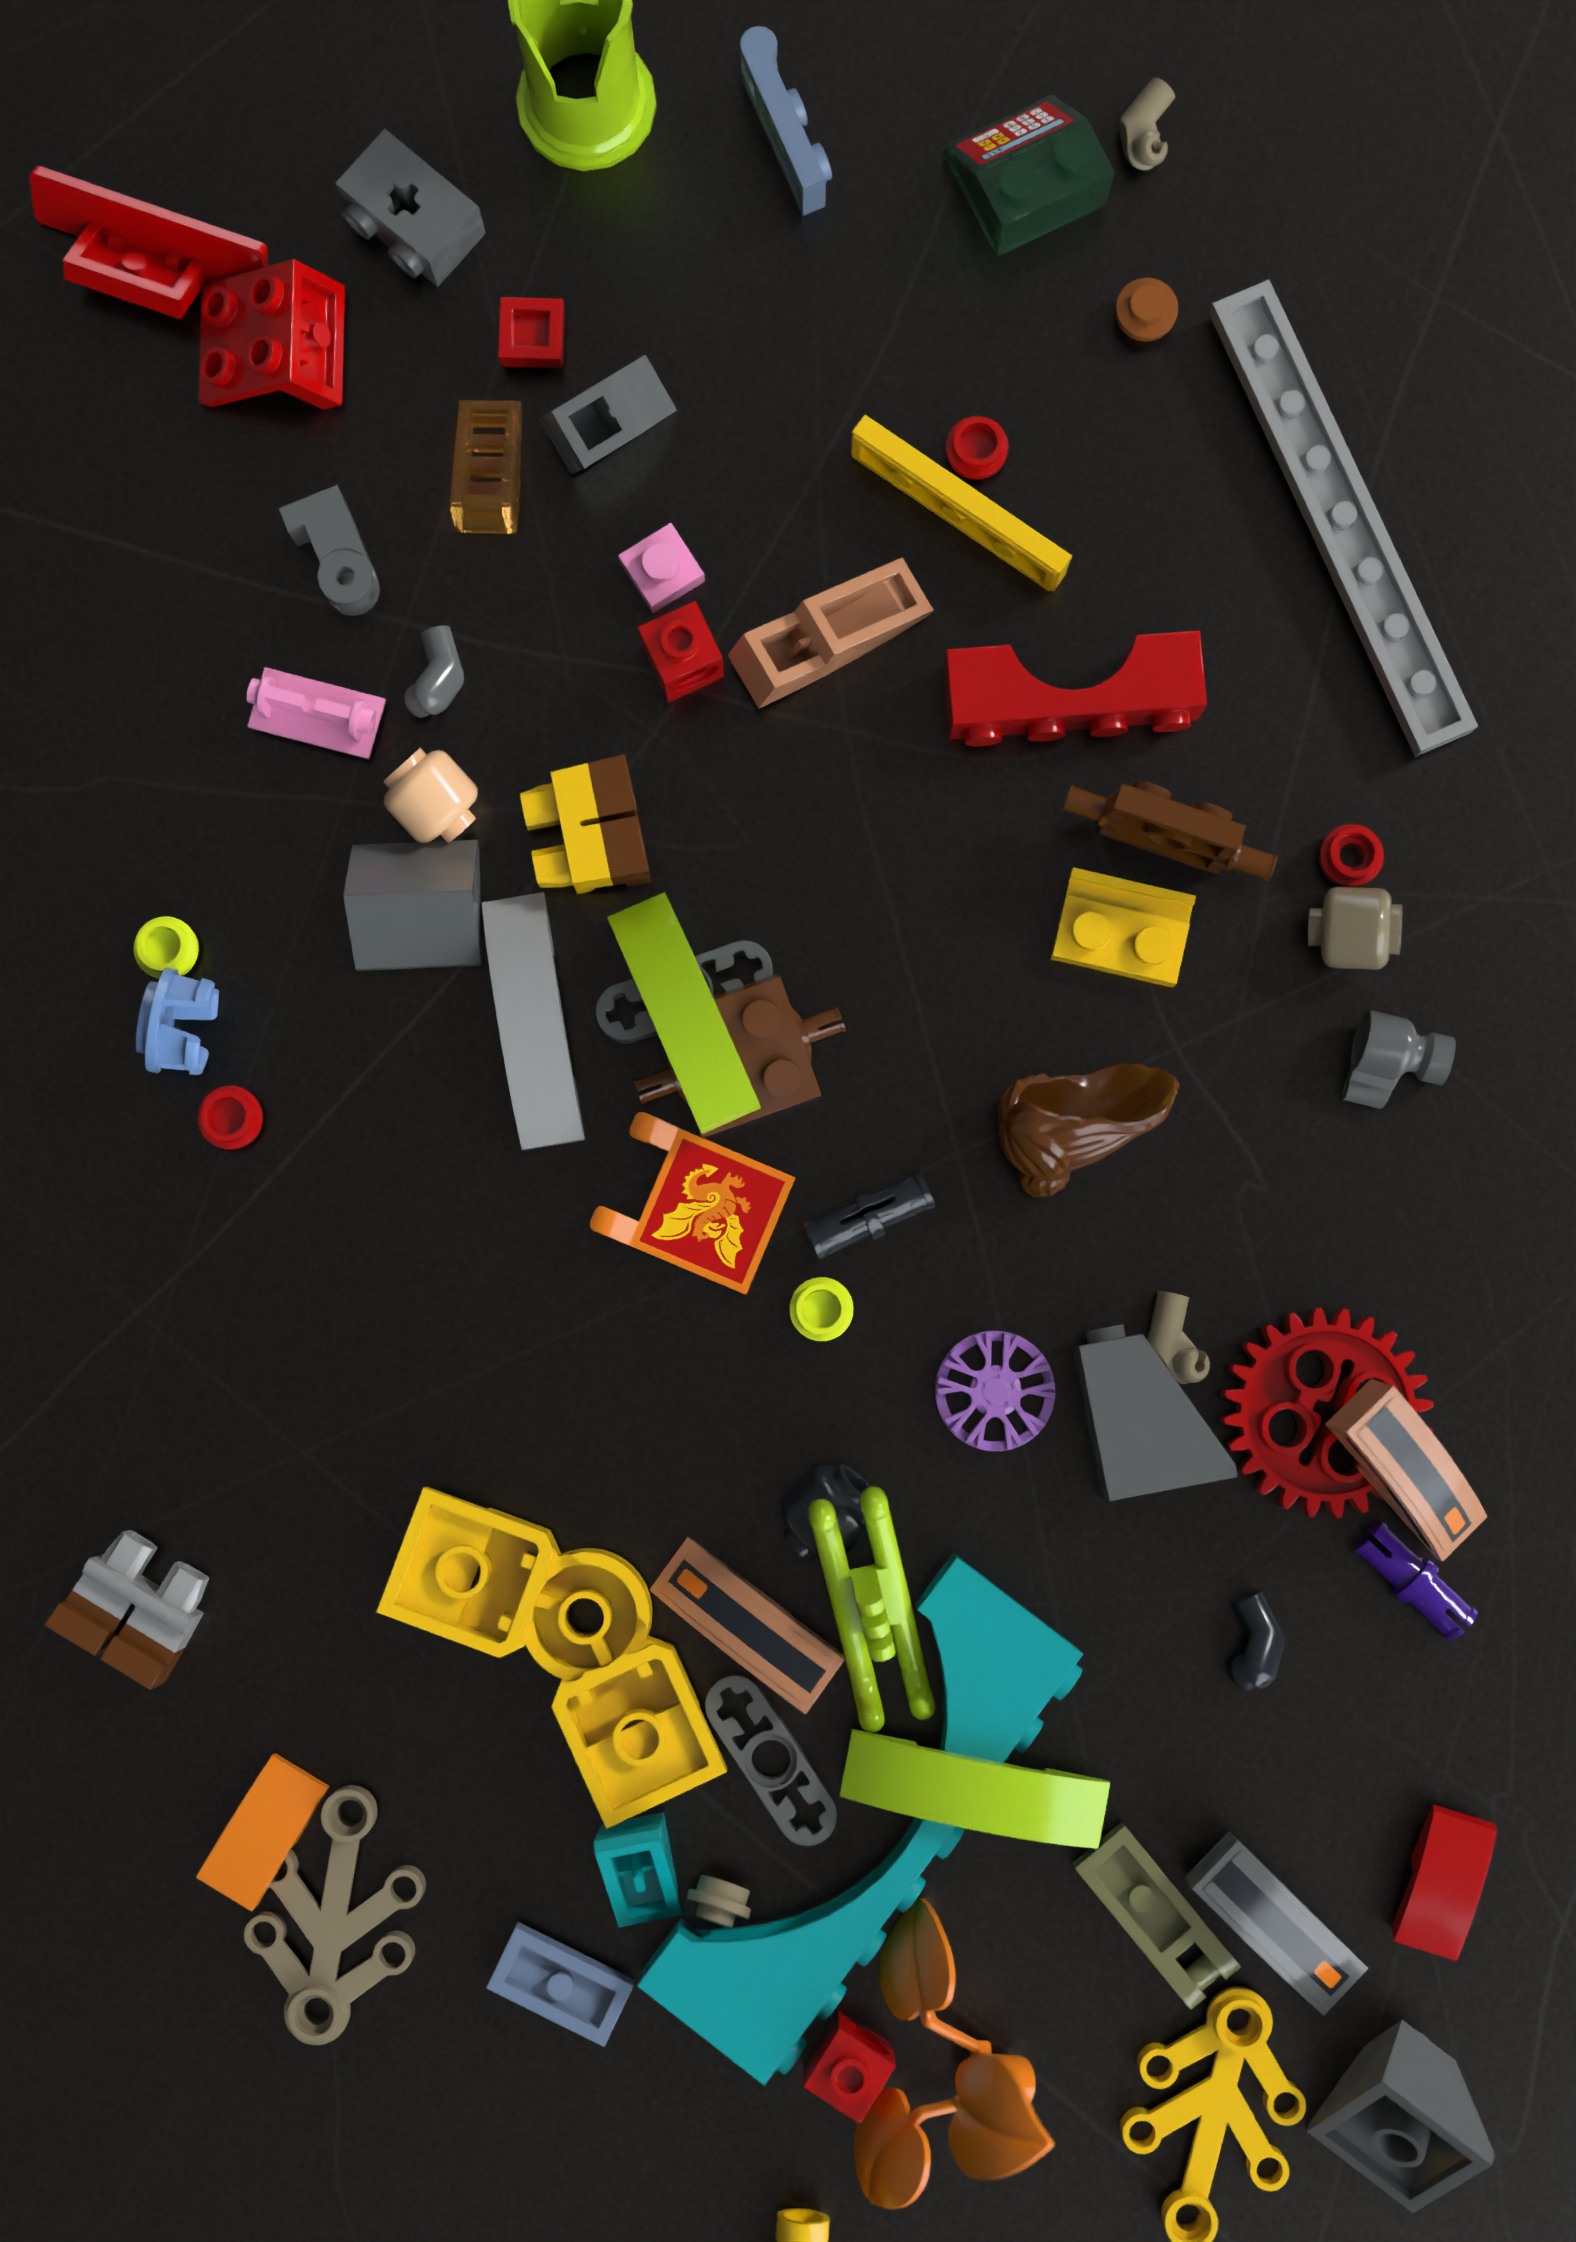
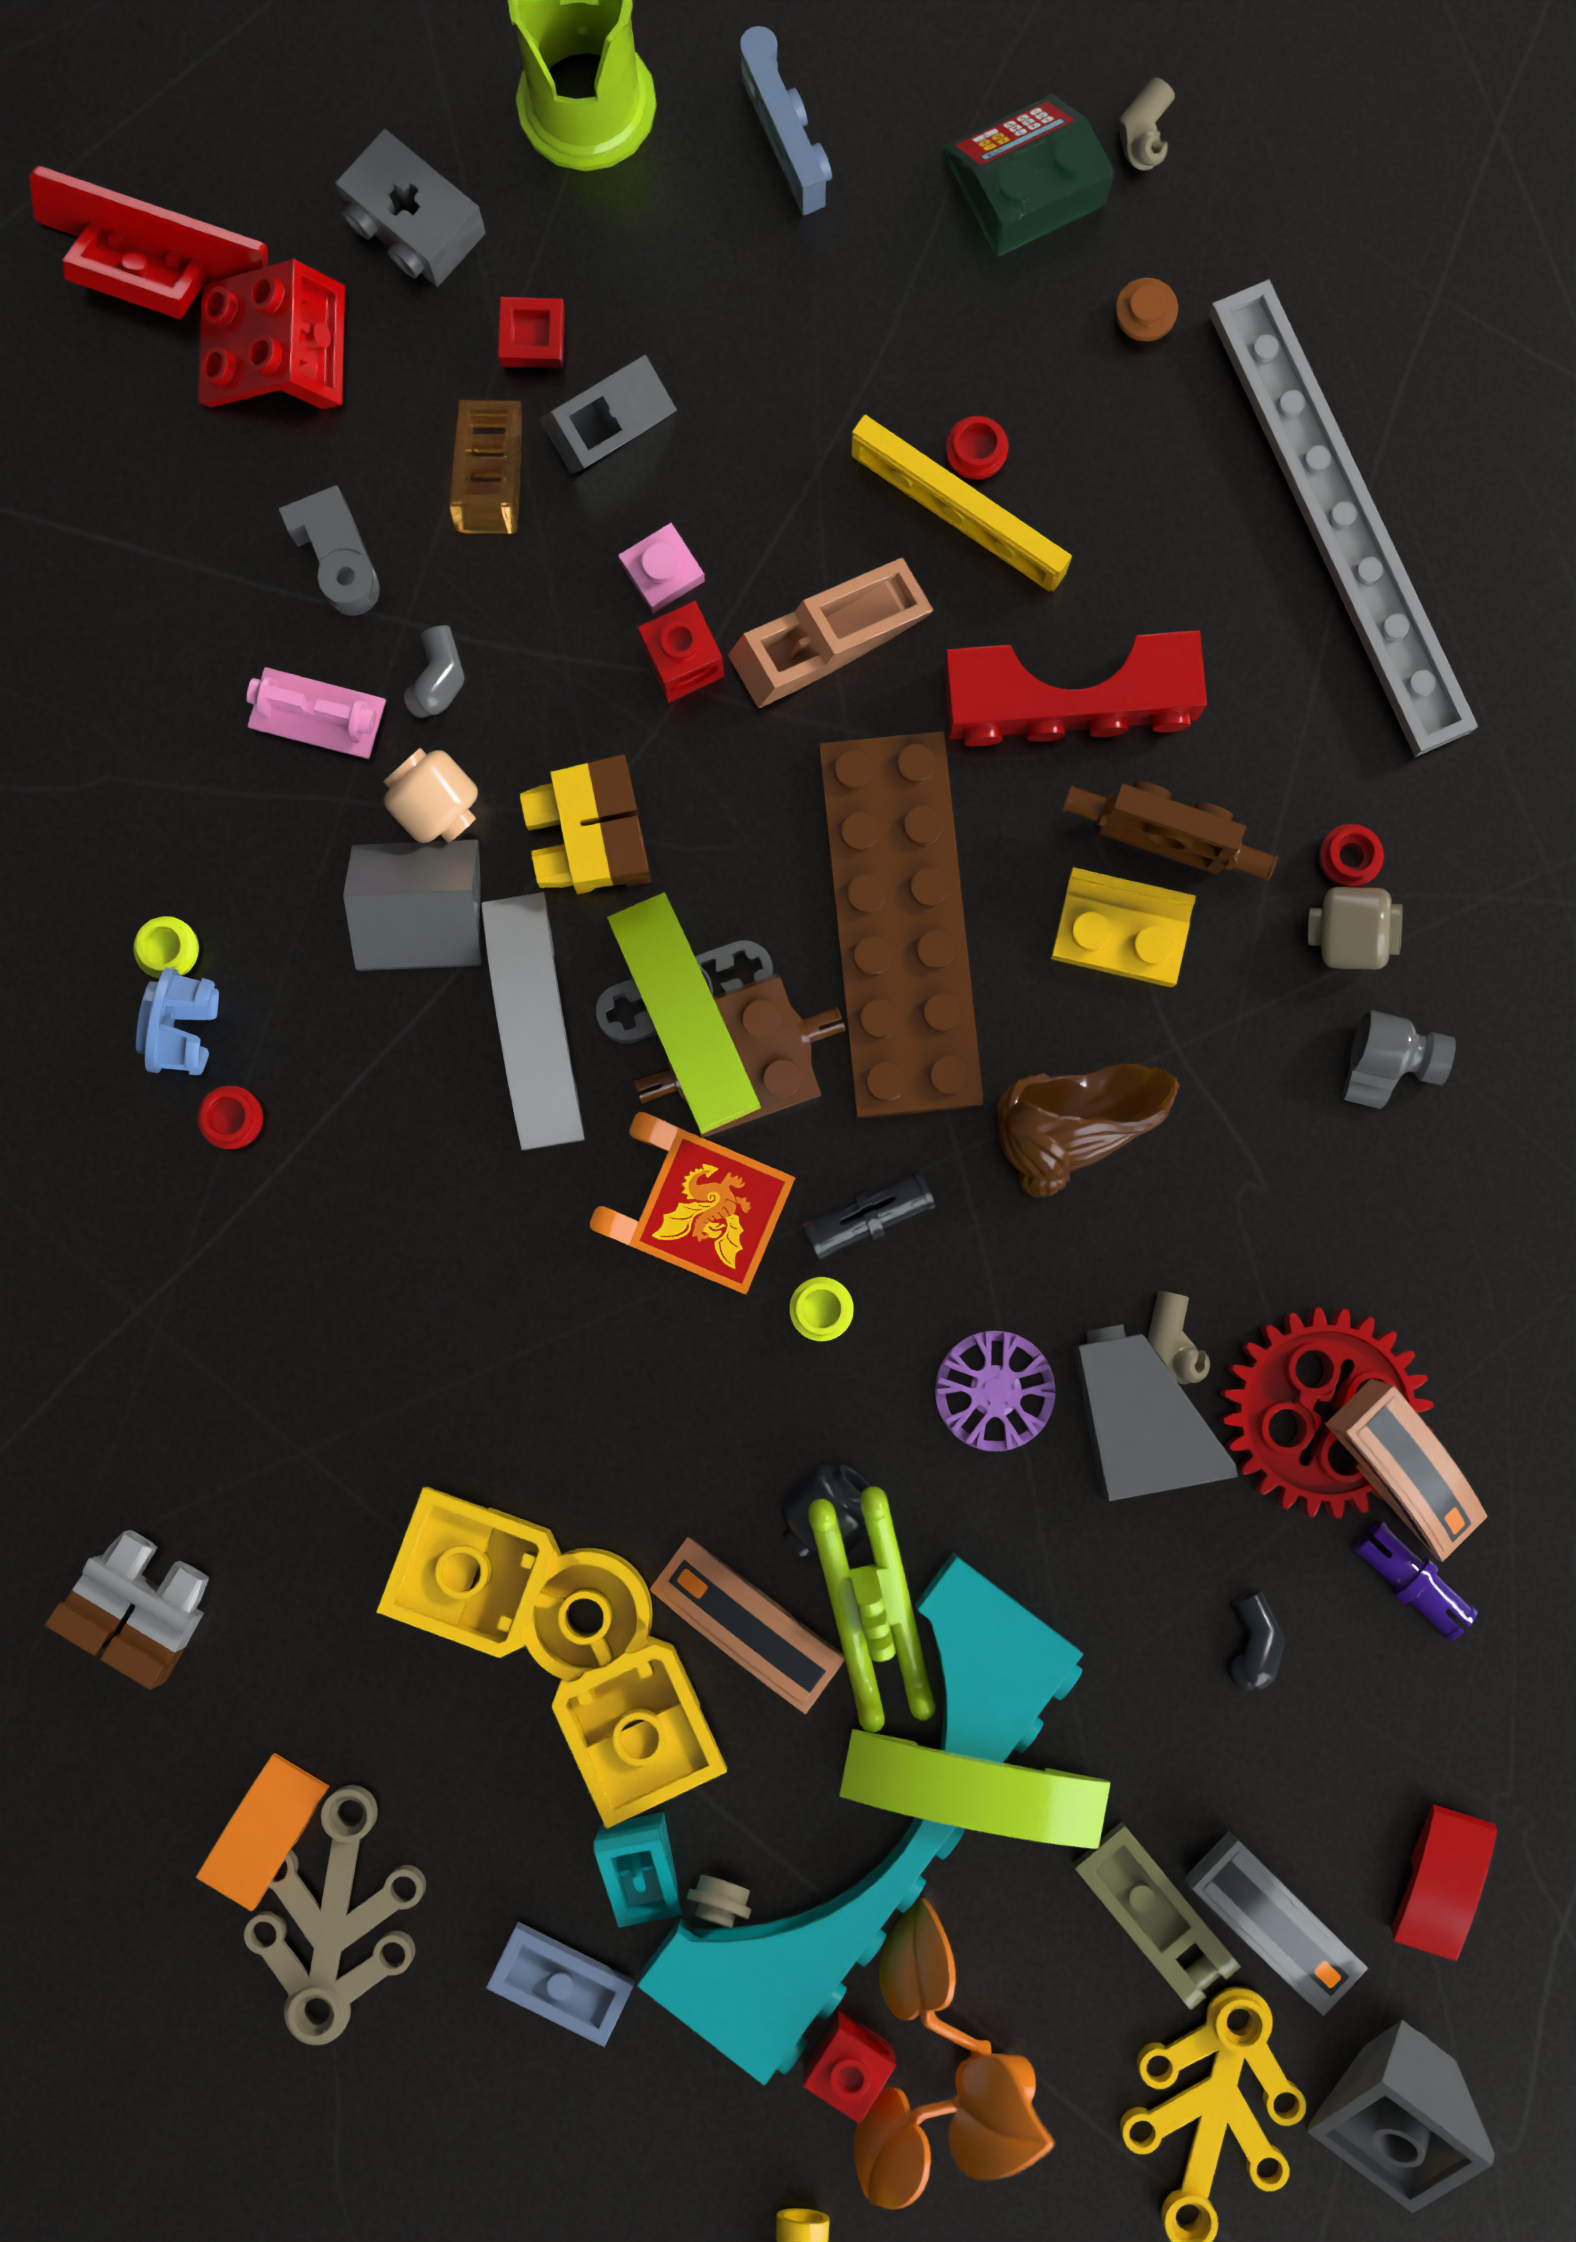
(811, 1789): dark grey beam -> none
(900, 925): none -> reddish brown plate

